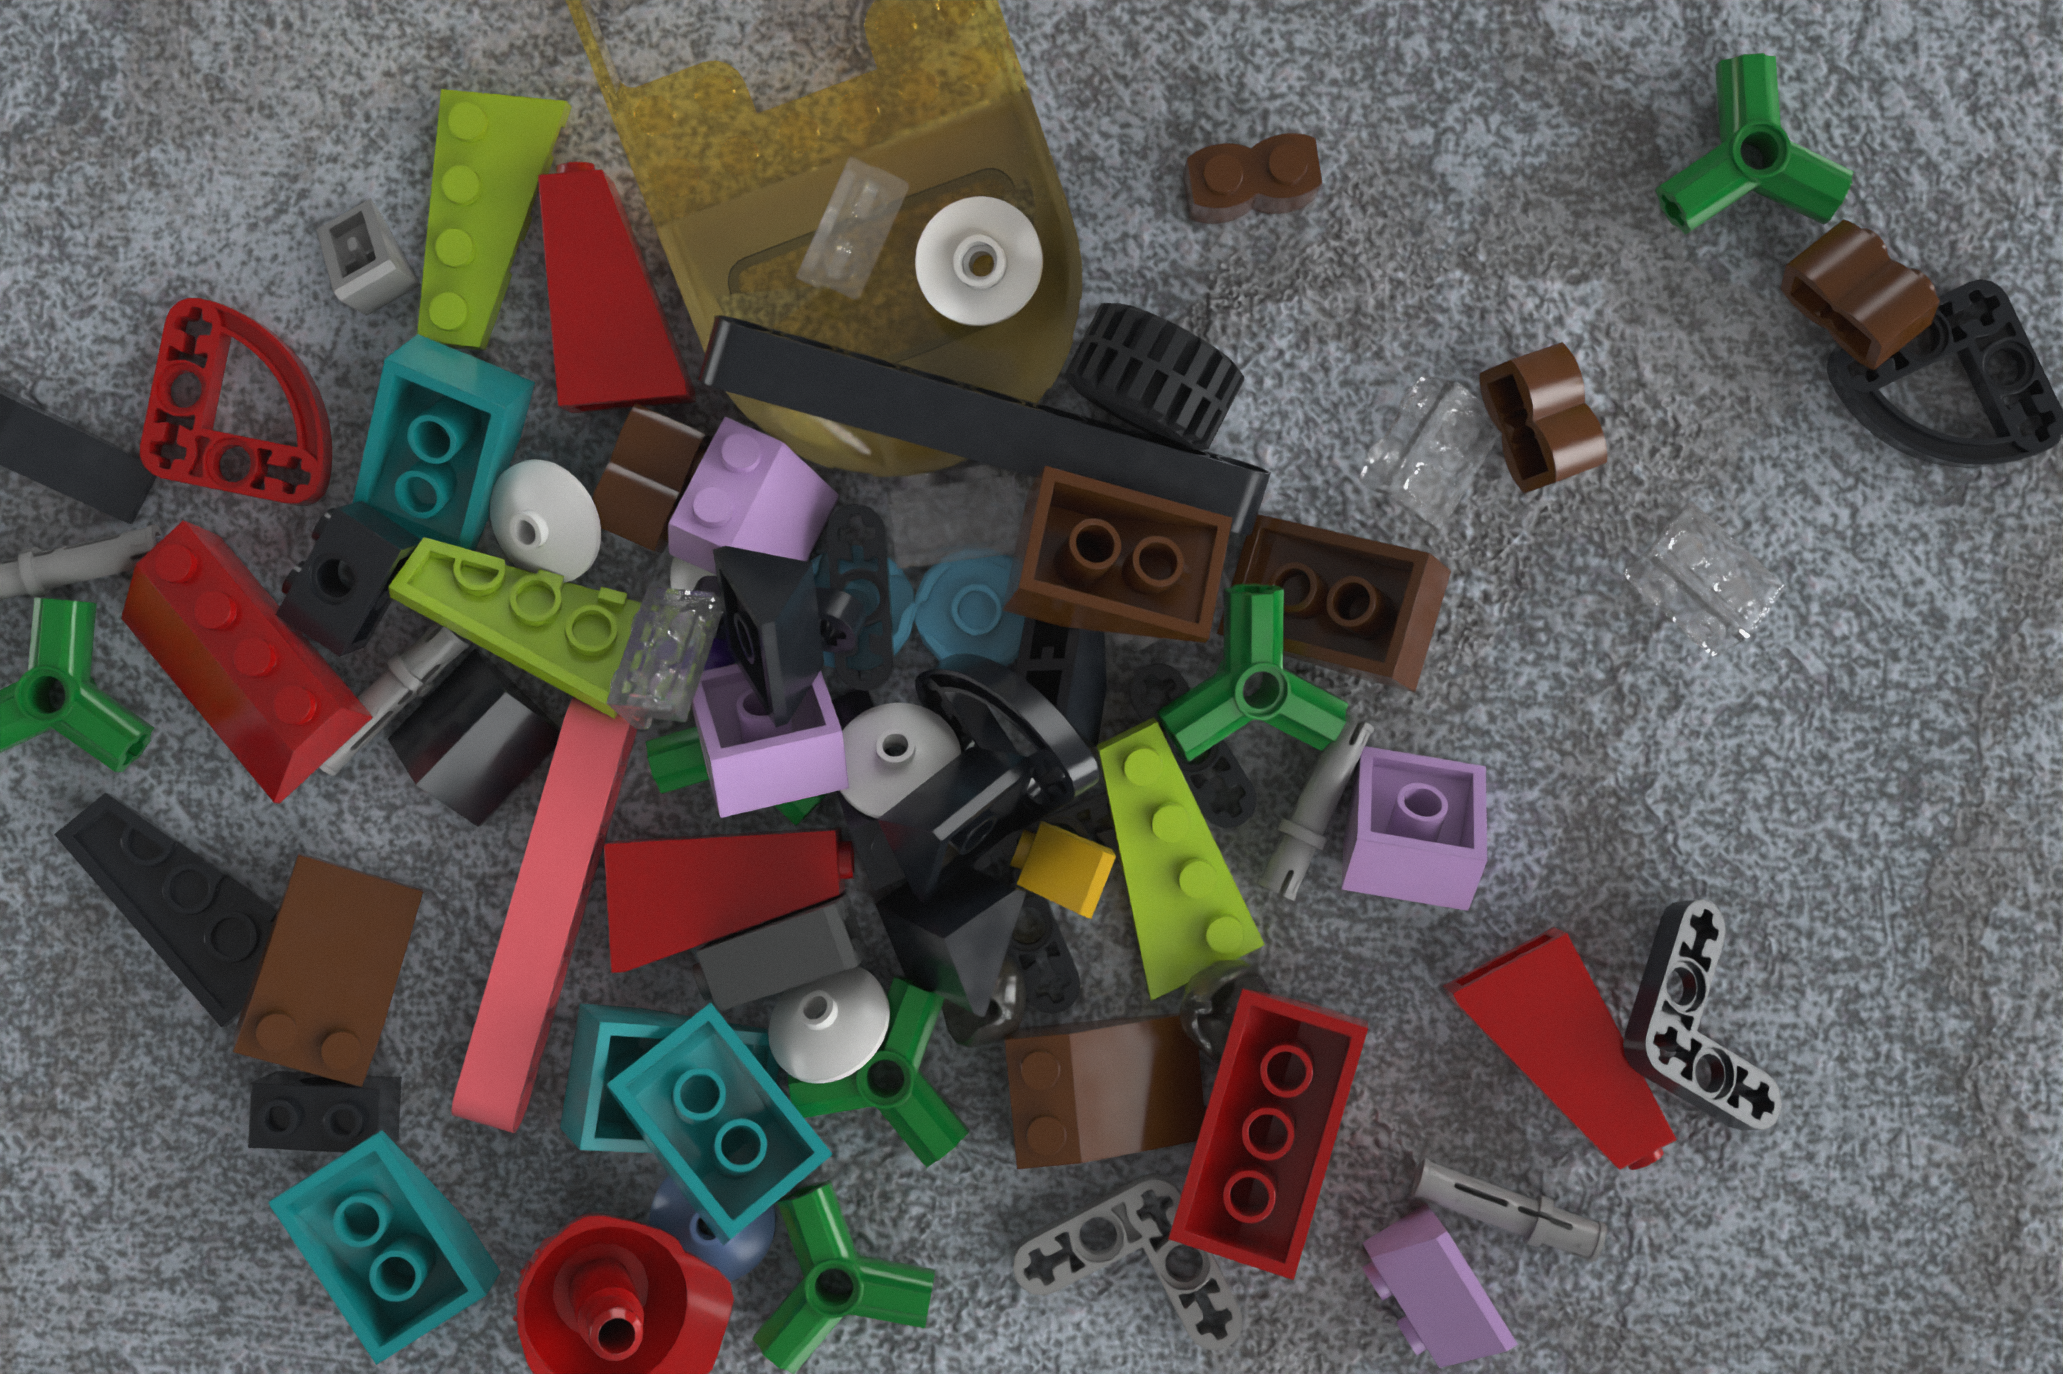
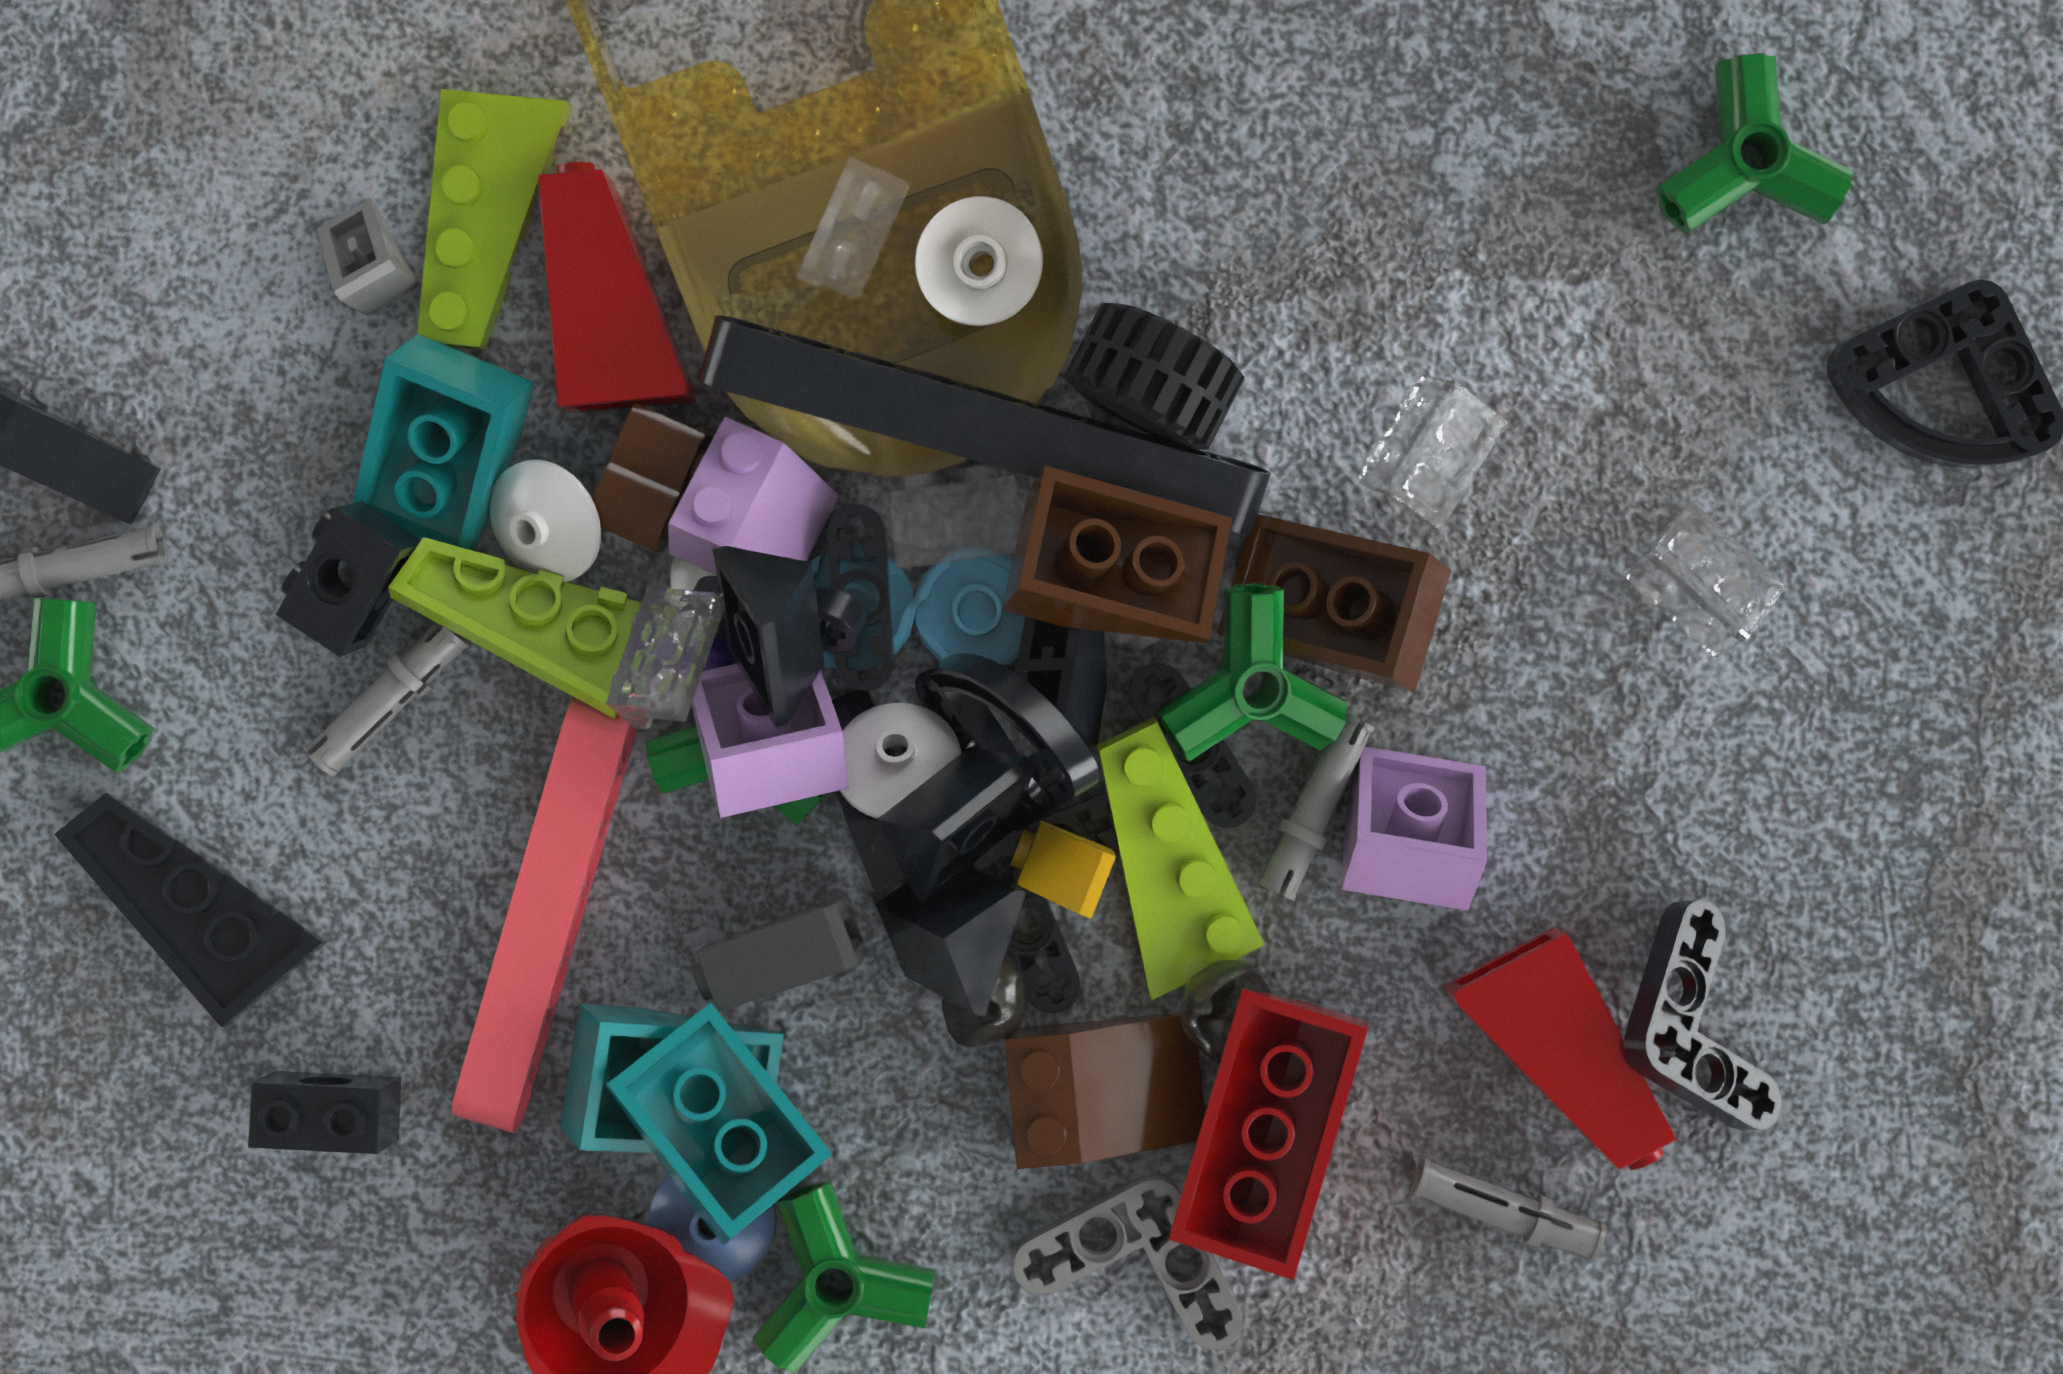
(207, 446): red beam -> none
(238, 660): red slope -> none
(328, 971): reddish brown slope -> none
(385, 1245): teal slope -> none
(474, 739): black slope -> none
(704, 887): red slope -> none
(839, 1039): white dish -> none
(914, 1107): green piece -> none
(1269, 178): reddish brown brick -> none
(1436, 1291): lavender slope -> none
(1543, 417): reddish brown brick -> none
(1860, 293): reddish brown brick -> none

